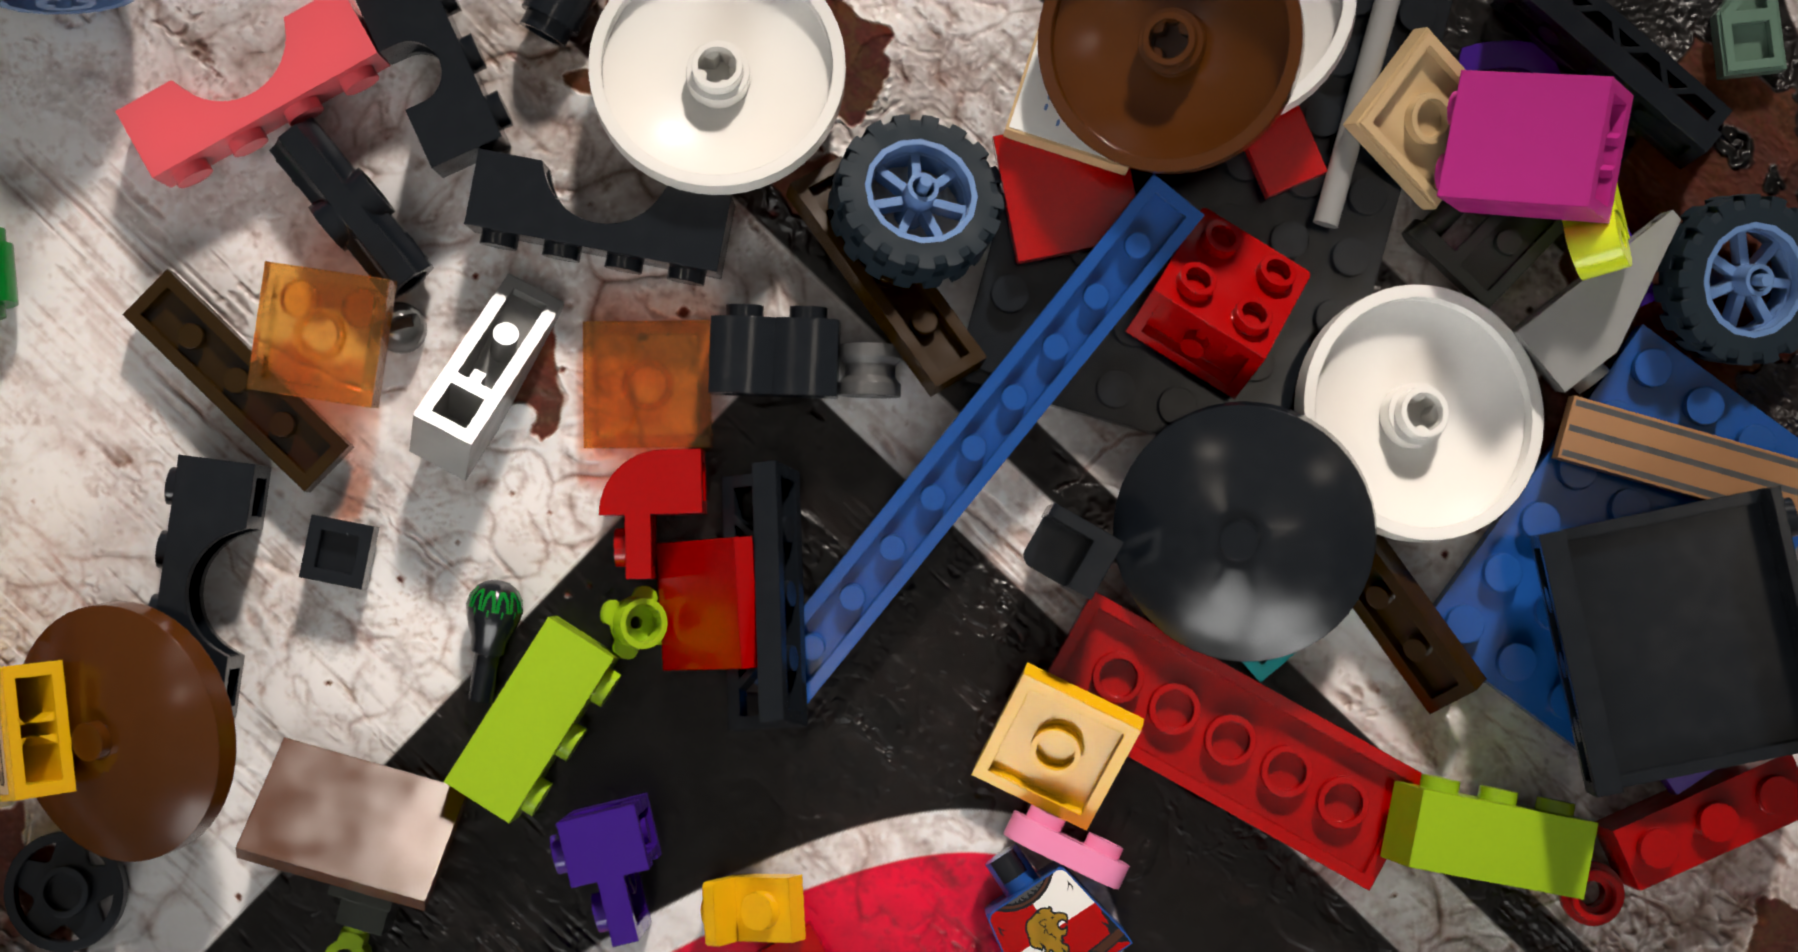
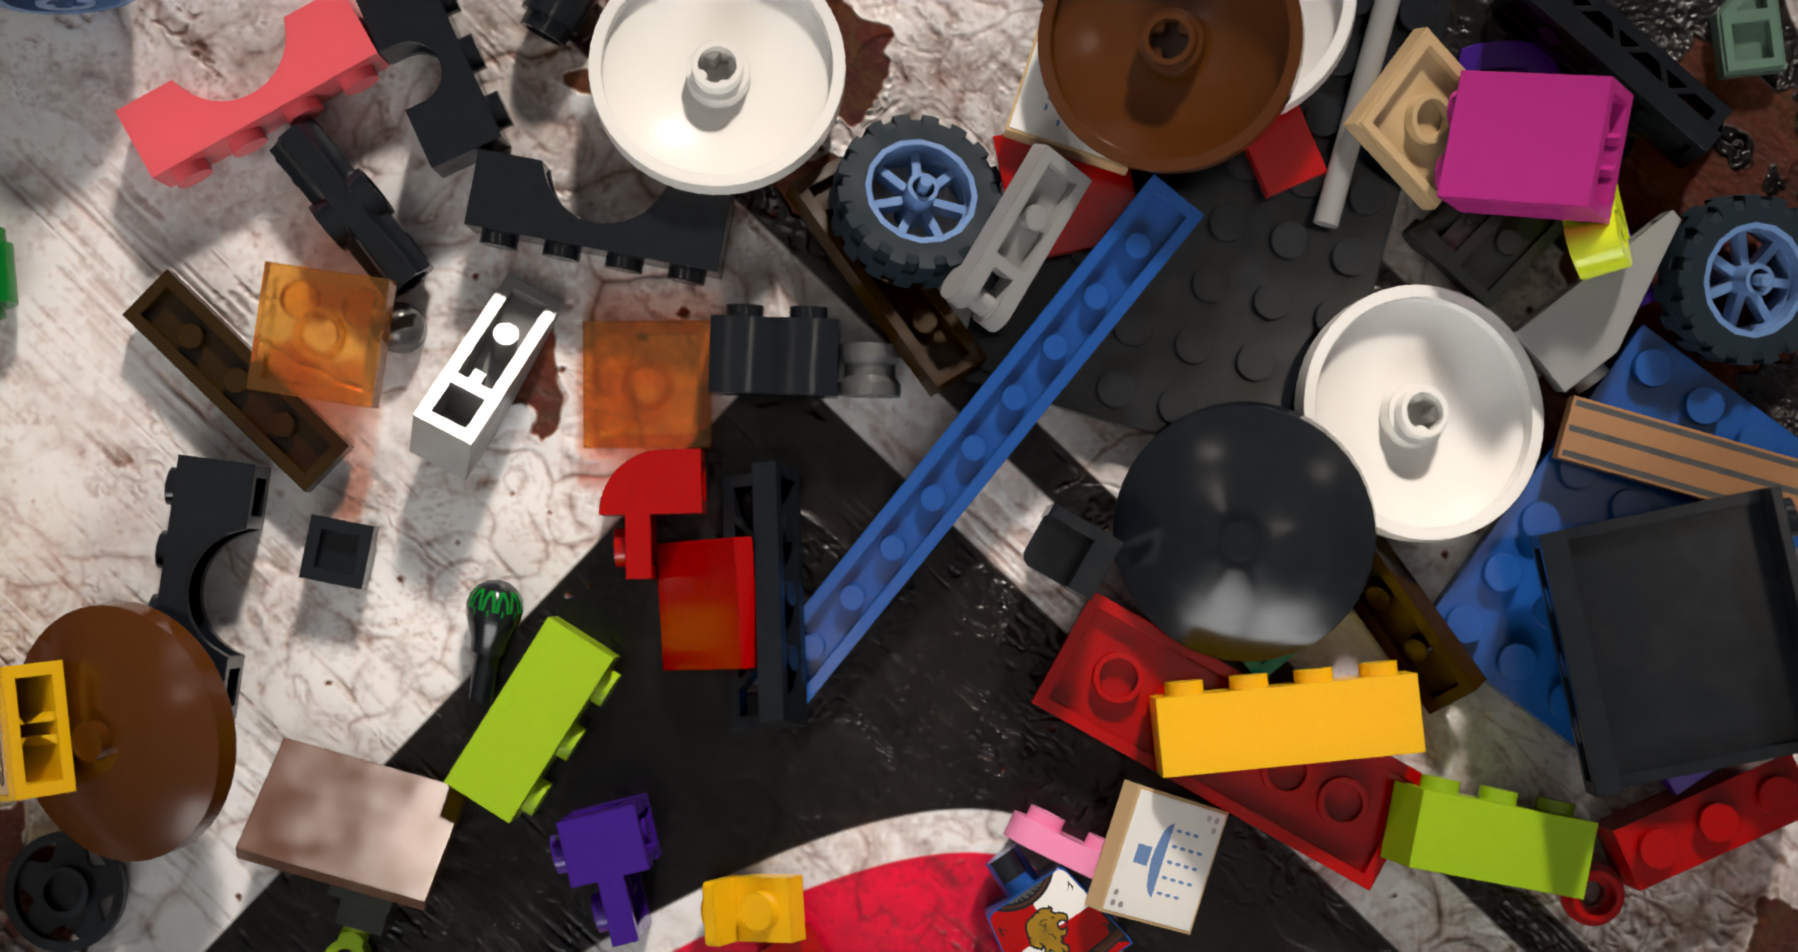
(652, 622): lime plate -> none
(1017, 237): none -> light grey plate
(1057, 746): yellow plate -> none
(1156, 858): none -> white tile
(1220, 304): red bracket -> none
(1286, 721): none -> yellow brick

